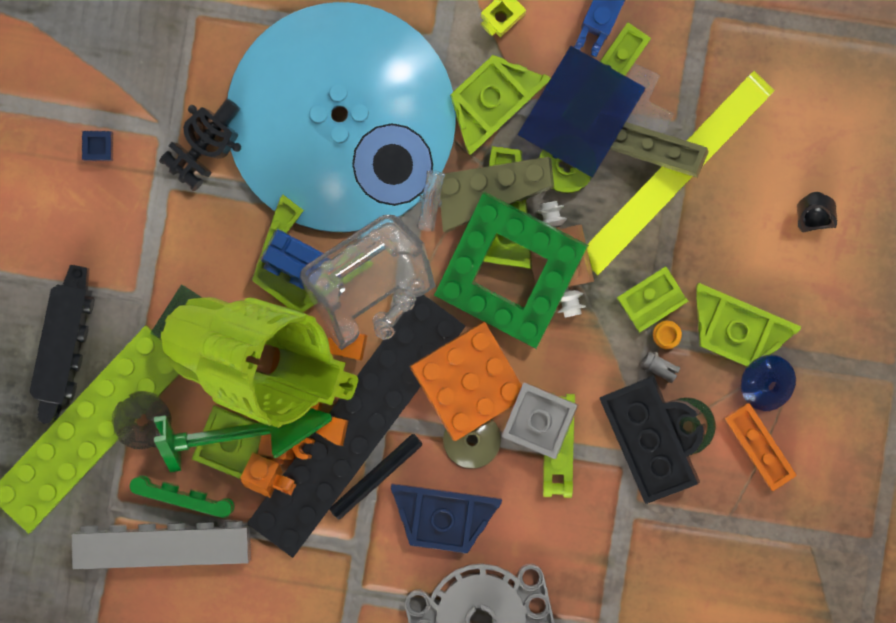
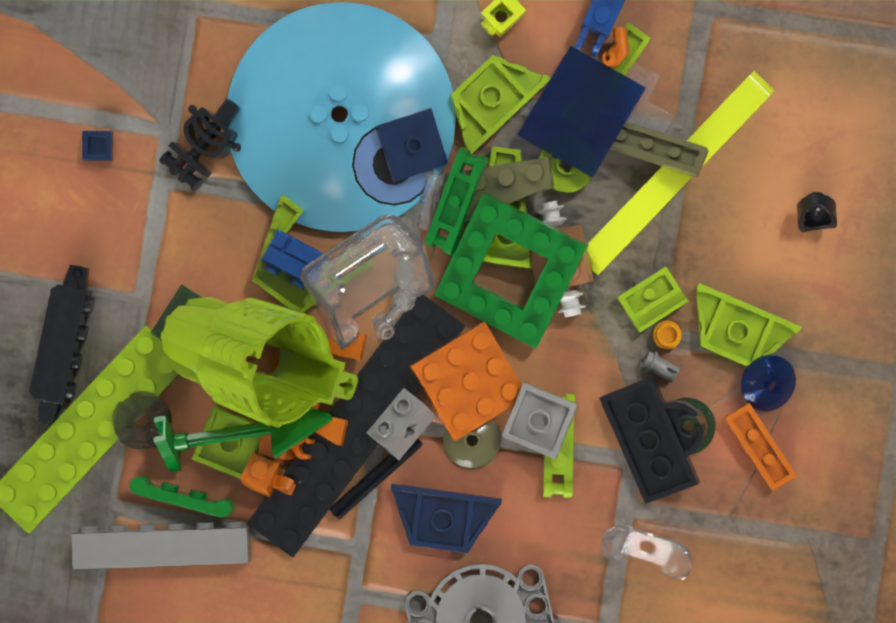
(401, 424): none -> light grey brick
(411, 144): none -> dark blue plate
(456, 201): none -> green plate
(618, 50): none -> orange arm
(670, 554): none -> clear piece

